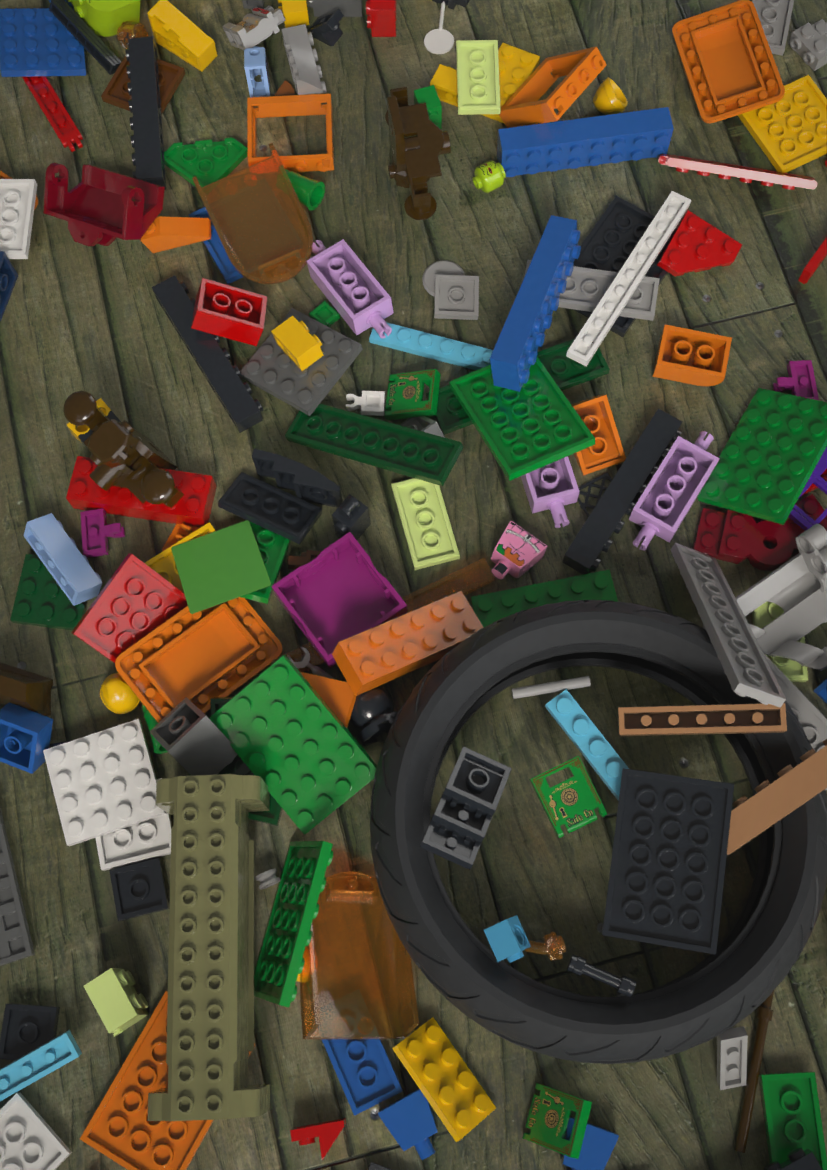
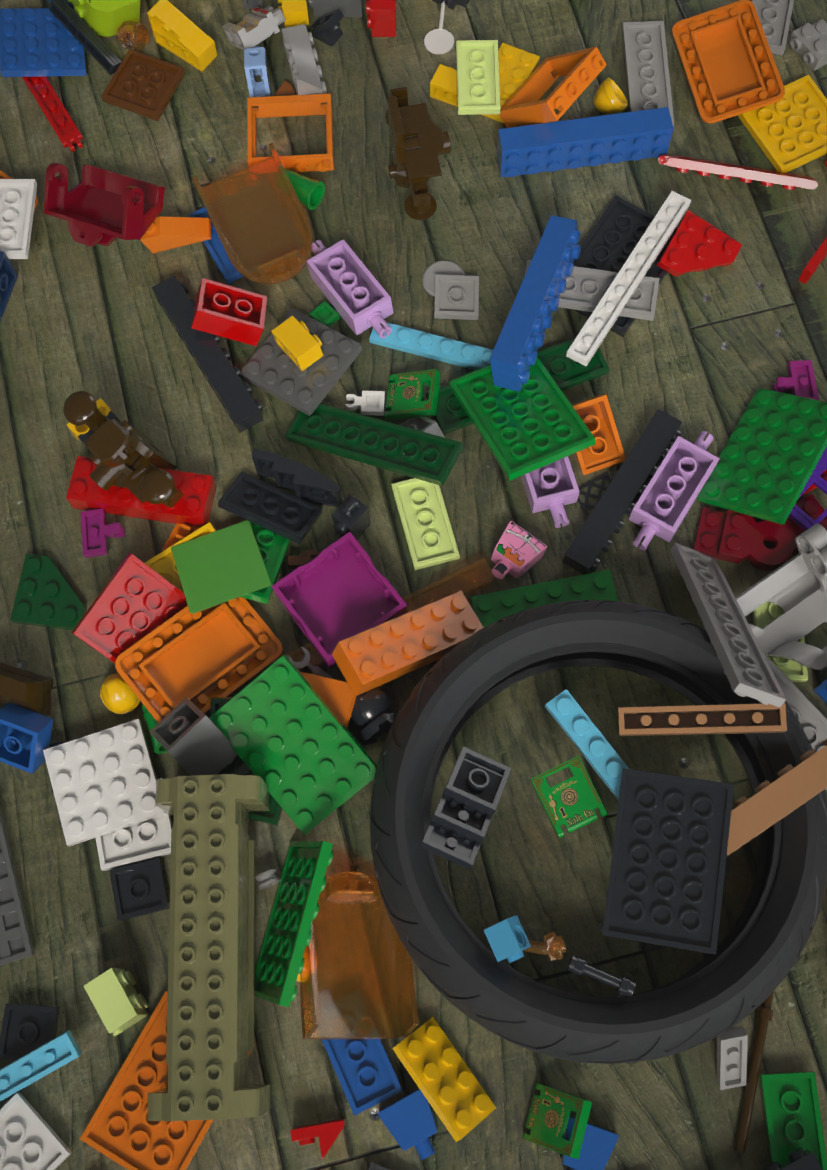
(63, 559): light blue brick -> none
(146, 111): black brick -> none
(205, 159): green plate -> none
(430, 97): green brick -> none
(489, 176): lime head -> none
(550, 687): light grey bar -> none
(646, 66): none -> light grey plate
(692, 356): orange brick -> none

